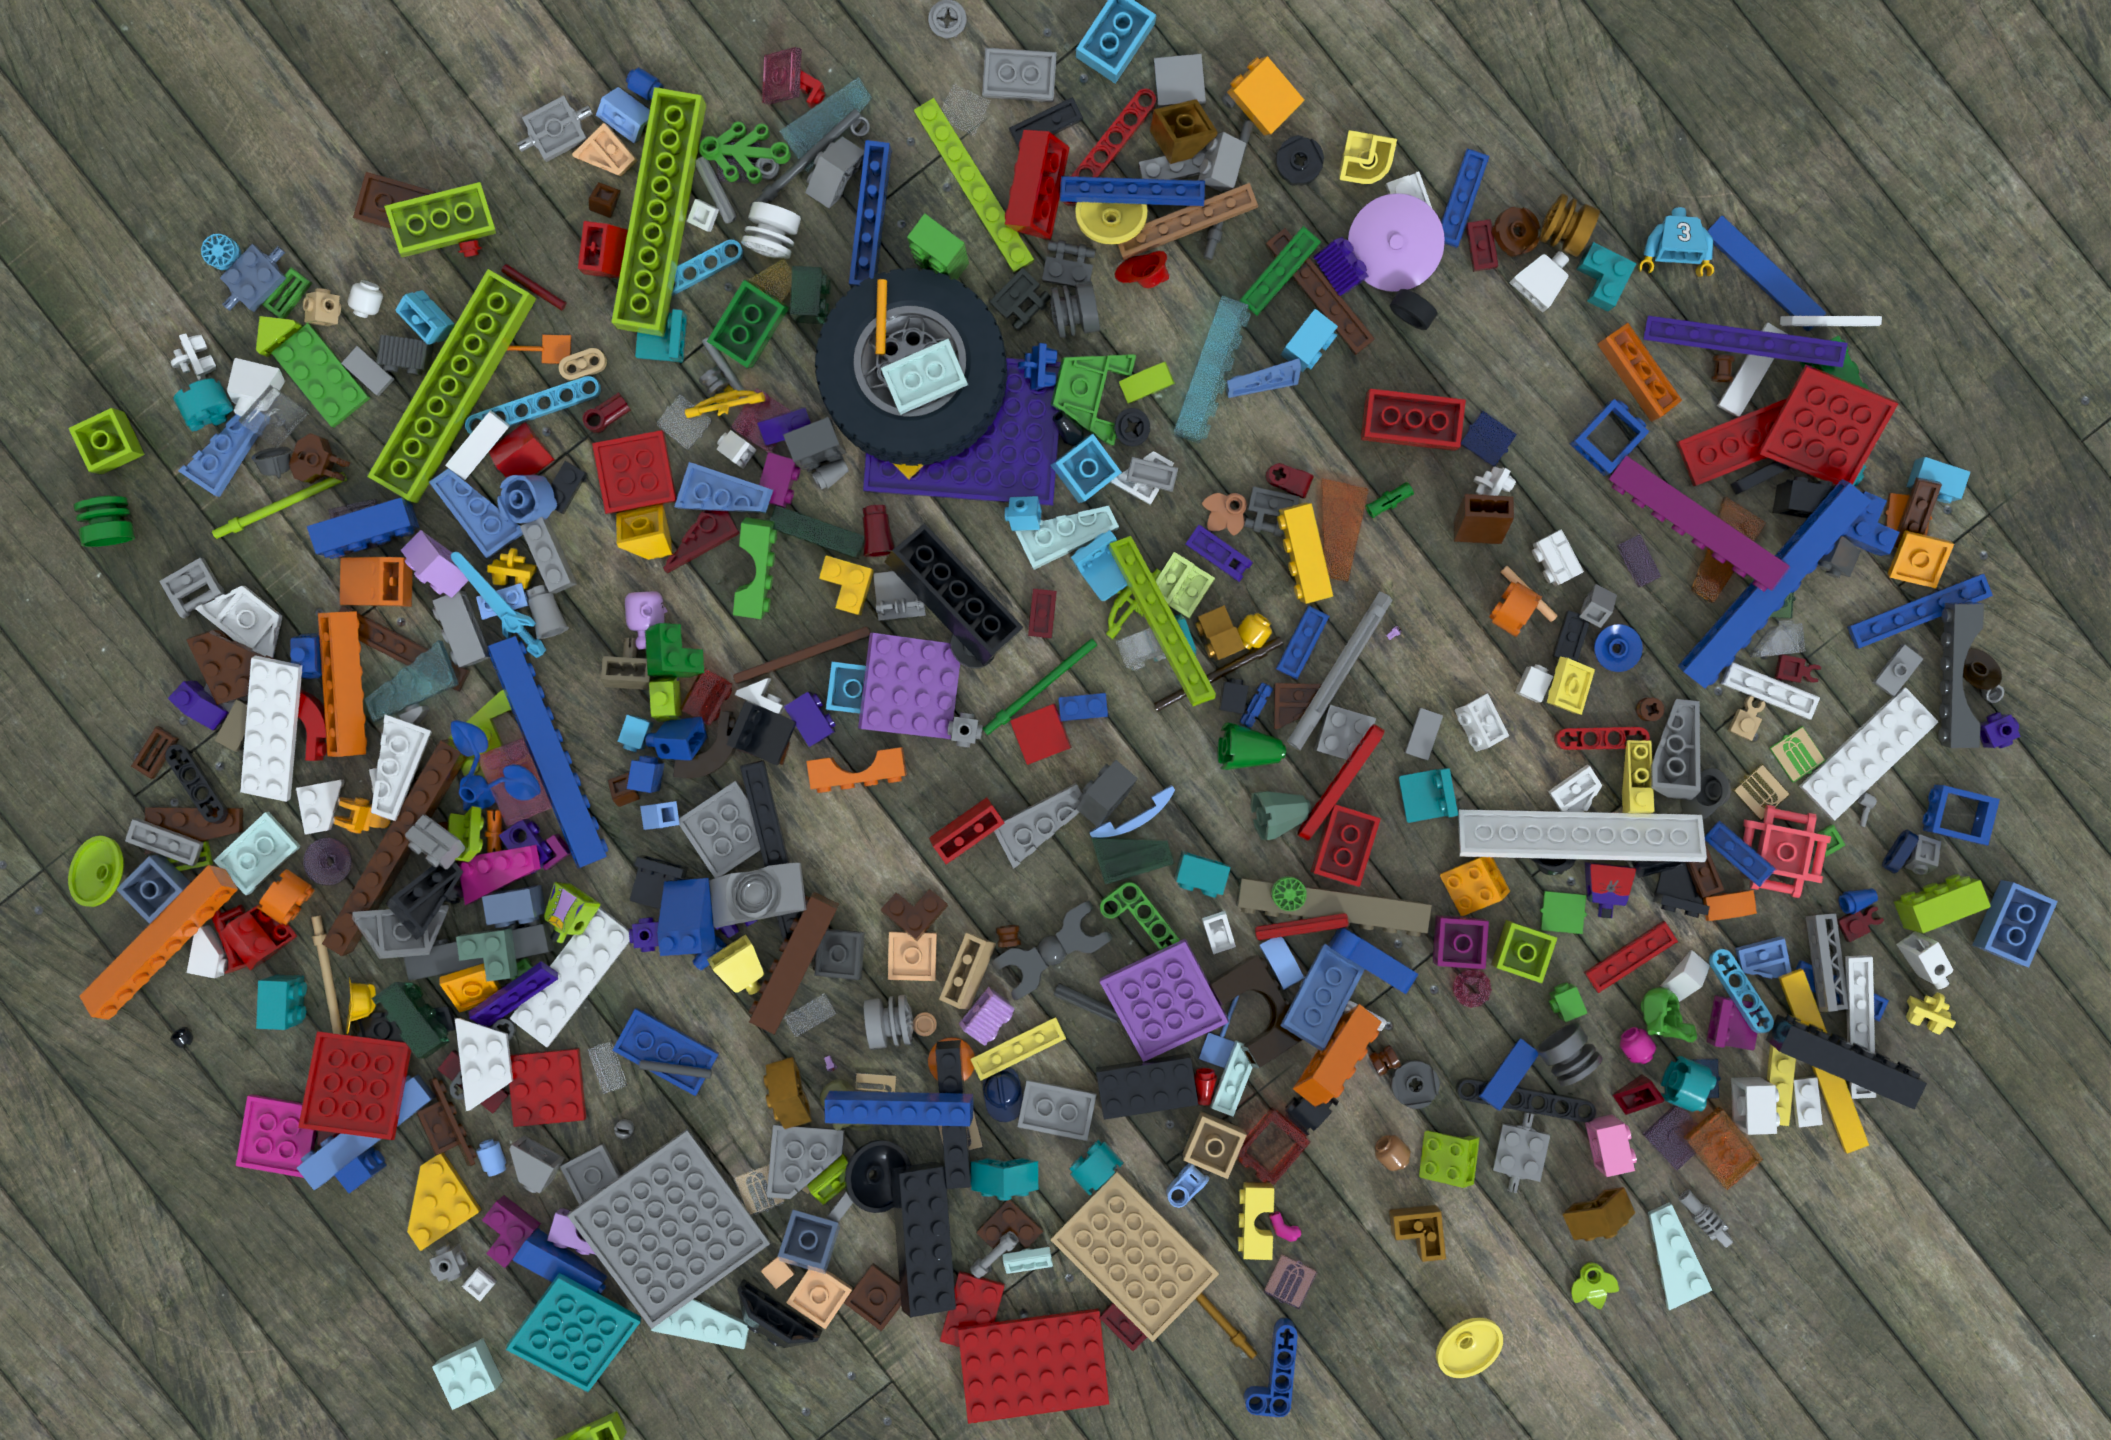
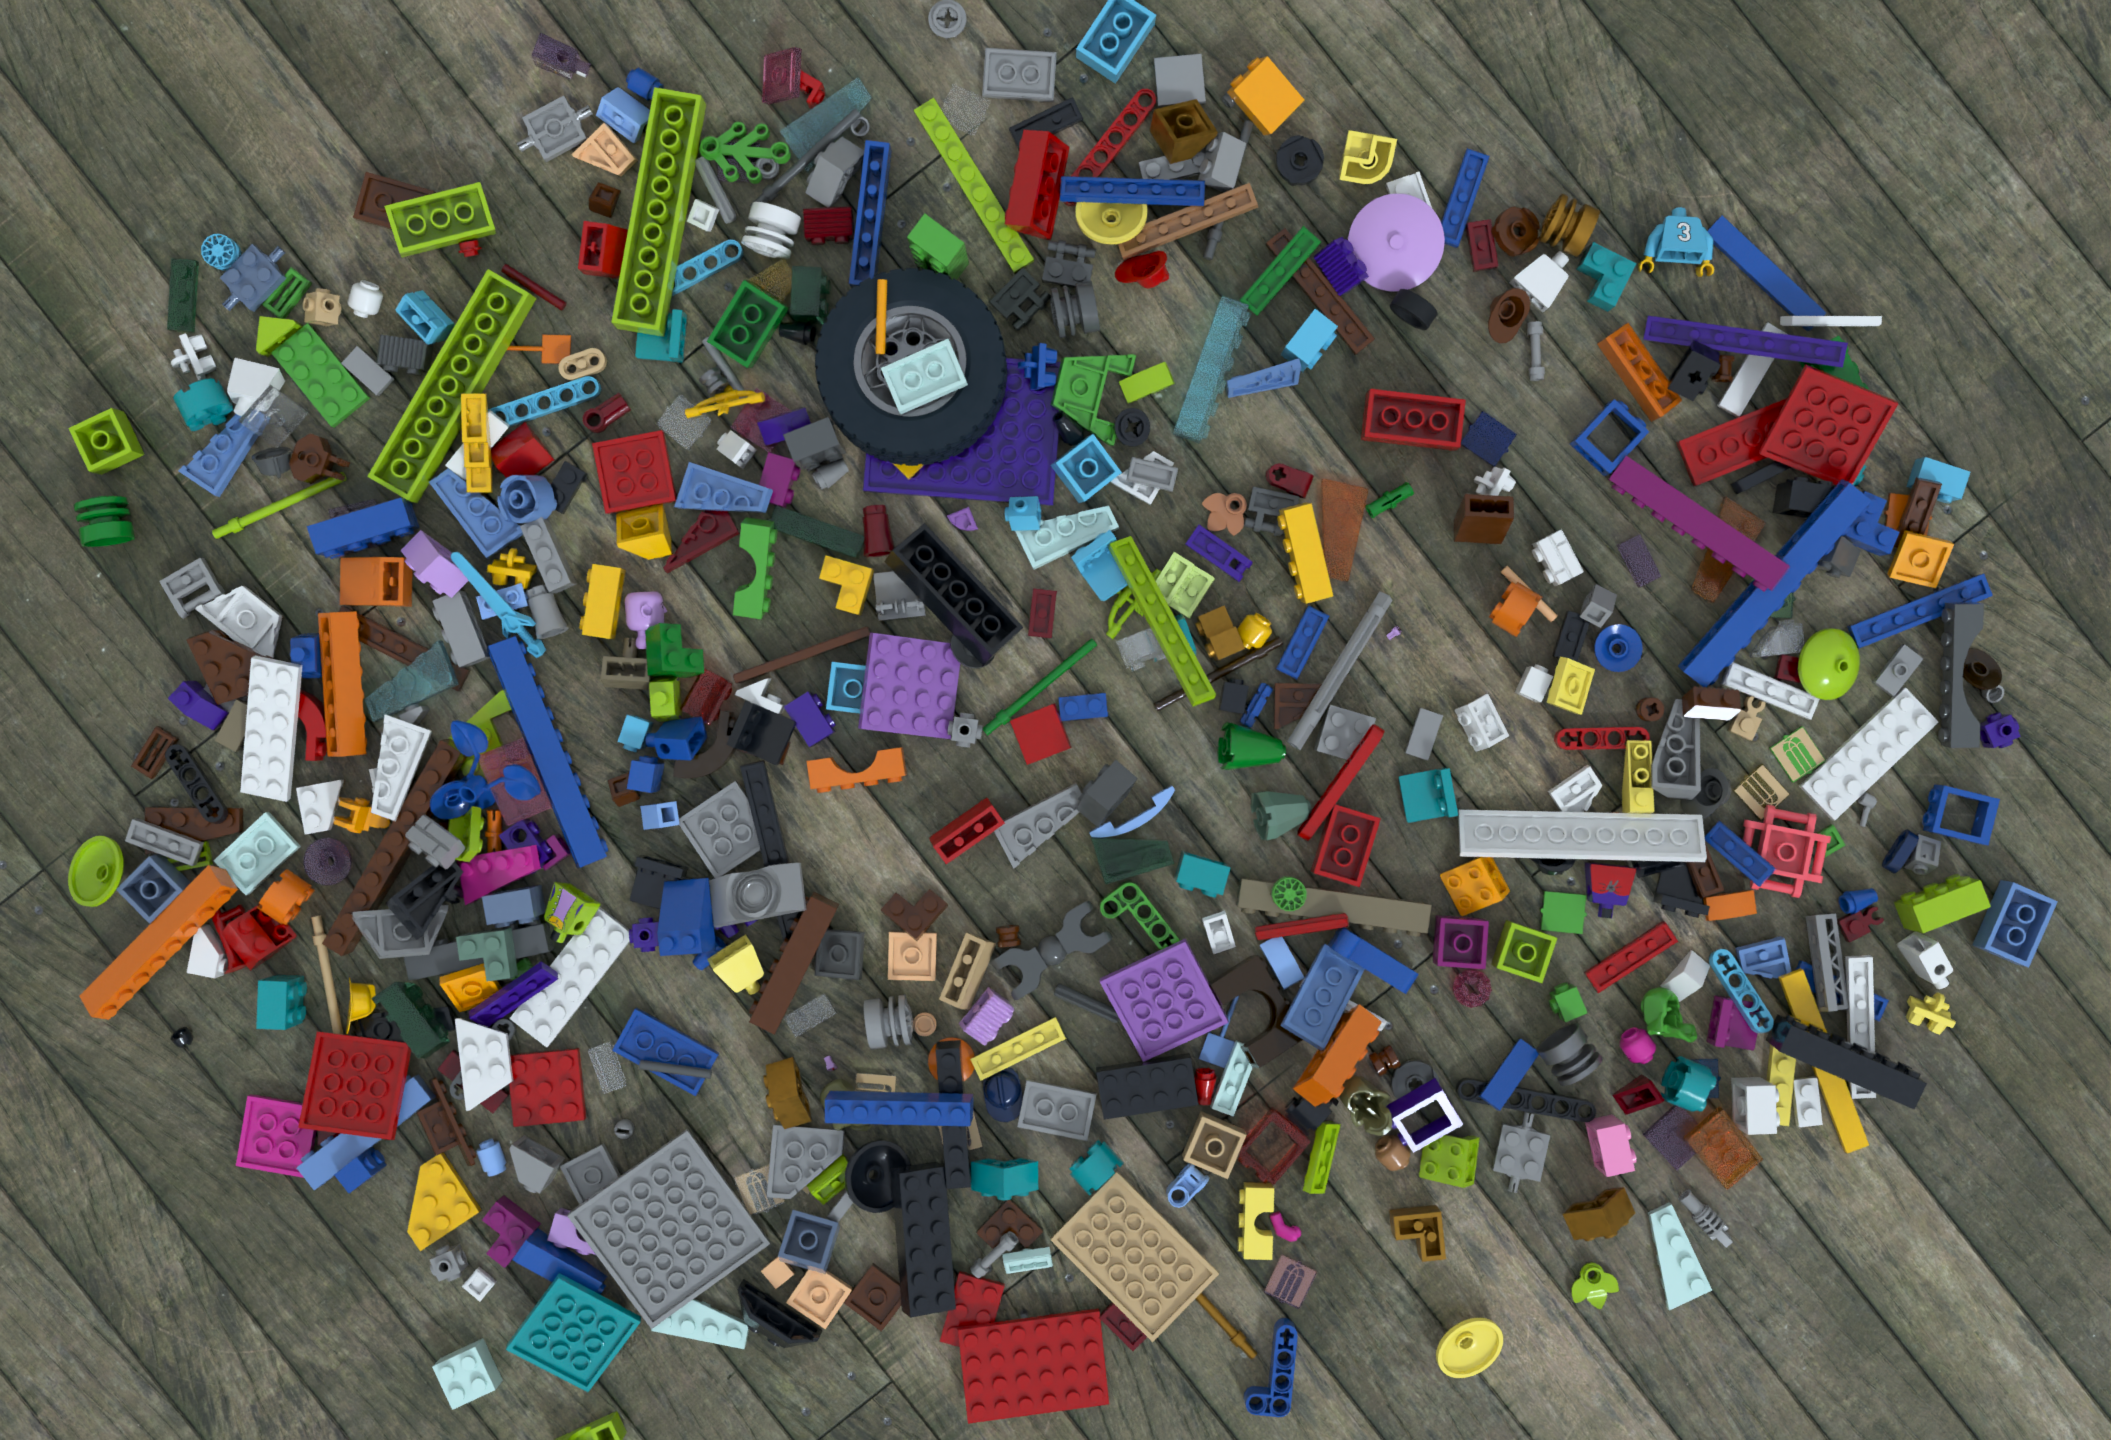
(182, 295): none -> clear green plate
(447, 802): none -> blue dish
(476, 443): none -> yellow slope
(549, 54): none -> clear purple torso
(602, 601): none -> yellow brick
(798, 331): none -> black cone
(828, 225): none -> dark red brick
(963, 520): none -> medium lavender tile
(1321, 1157): none -> lime plate
(1367, 1105): none -> olive head
(1414, 1101): none -> dark purple window
(1508, 314): none -> reddish brown piece
(1534, 330): none -> light grey bar
(1694, 370): none -> black brick
(1711, 703): none -> reddish brown brick
(1828, 664): none -> lime dish

